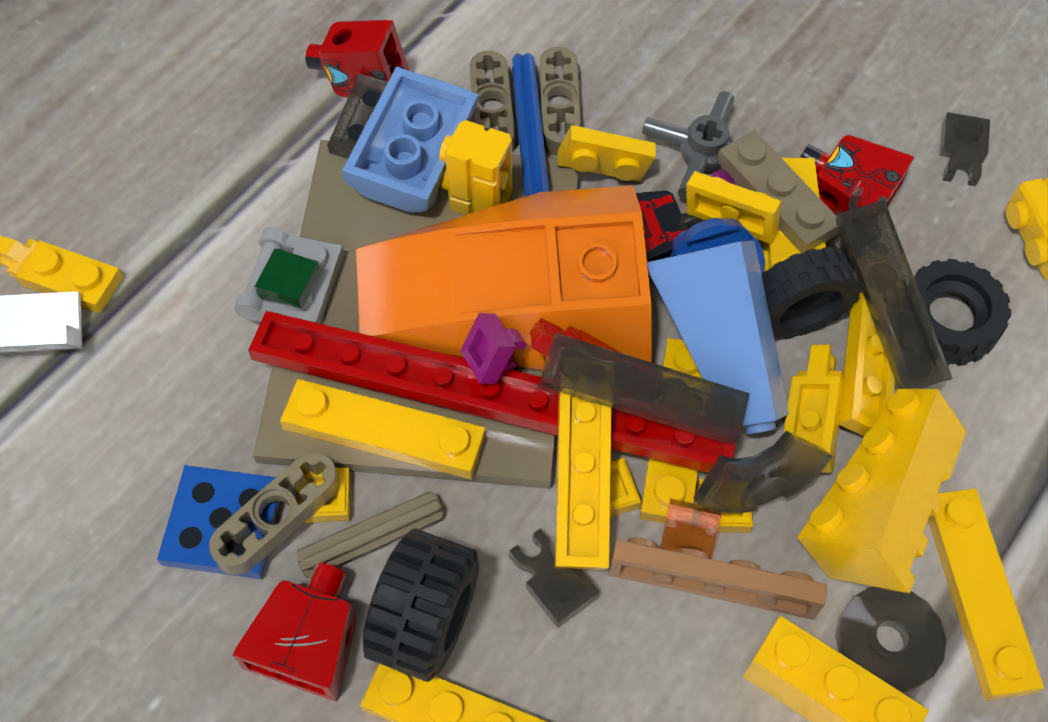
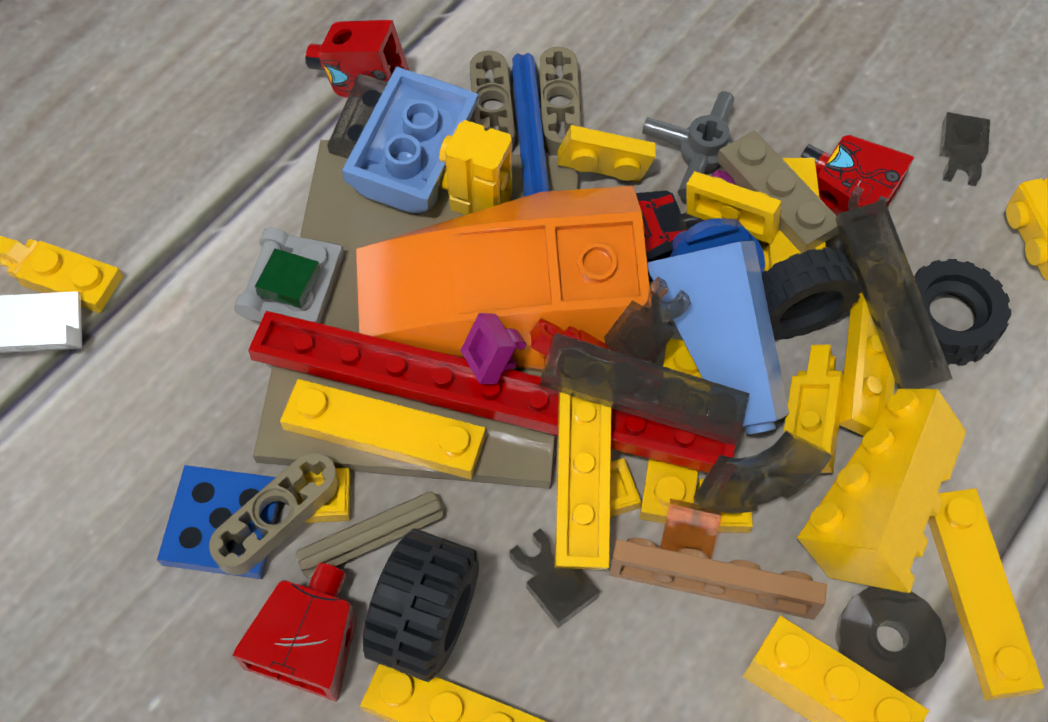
(646, 328): none -> clear smoke plate

